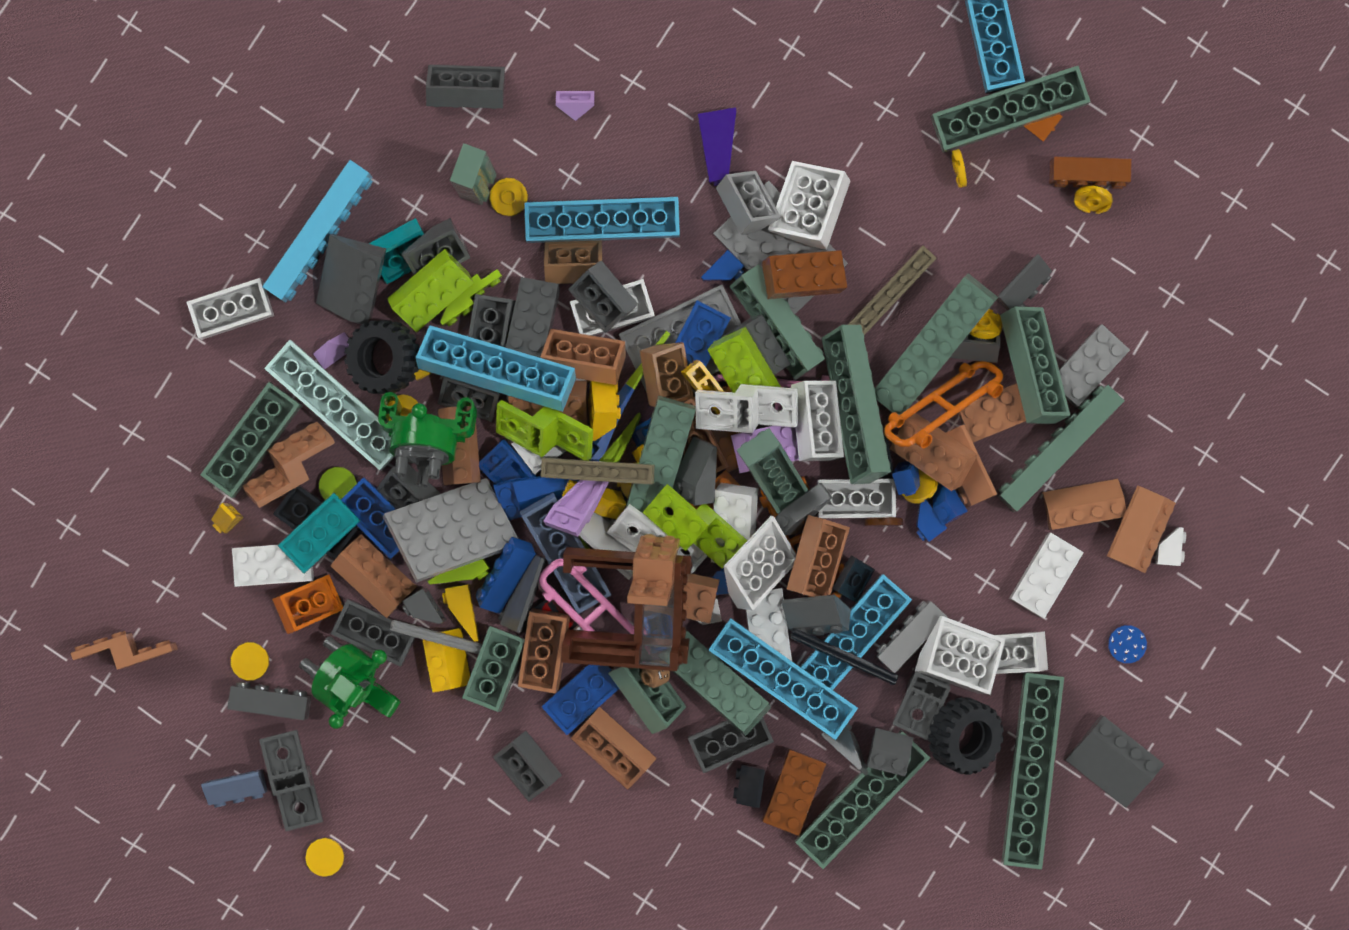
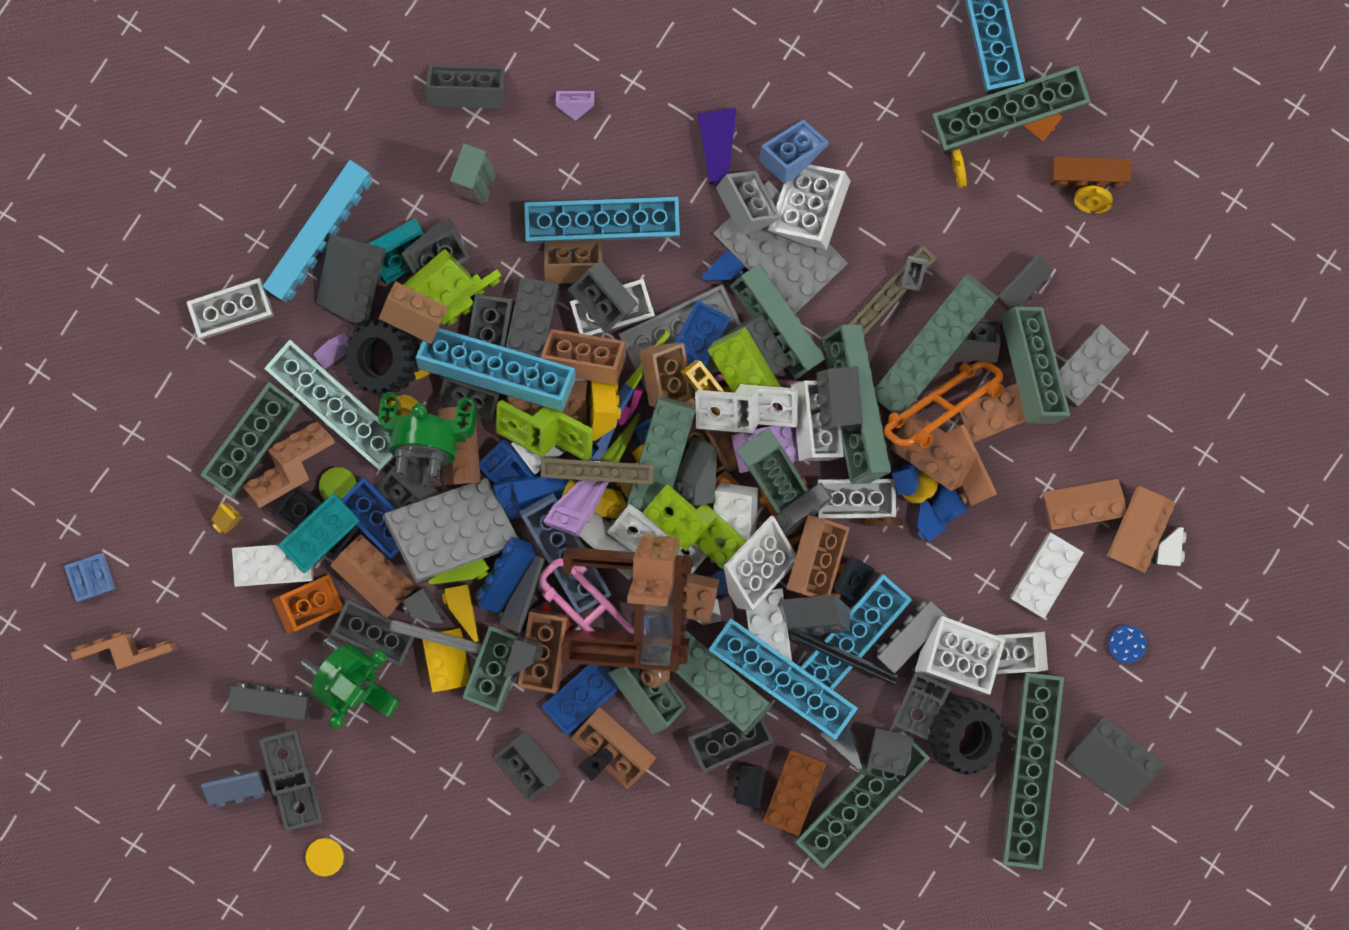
(89, 577): none -> medium blue slope
(250, 661): yellow tile -> none
(413, 312): none -> medium nougat slope
(508, 197): yellow tile -> none
(523, 654): none -> dark grey slope
(596, 763): none -> black piece
(630, 408): none -> dark pink slope
(792, 151): none -> medium blue slope
(804, 274): dark orange brick -> none
(839, 398): none -> dark grey slope
(913, 273): none -> light grey slope
(988, 326): yellow tile -> none
(1060, 448): sand green brick -> none

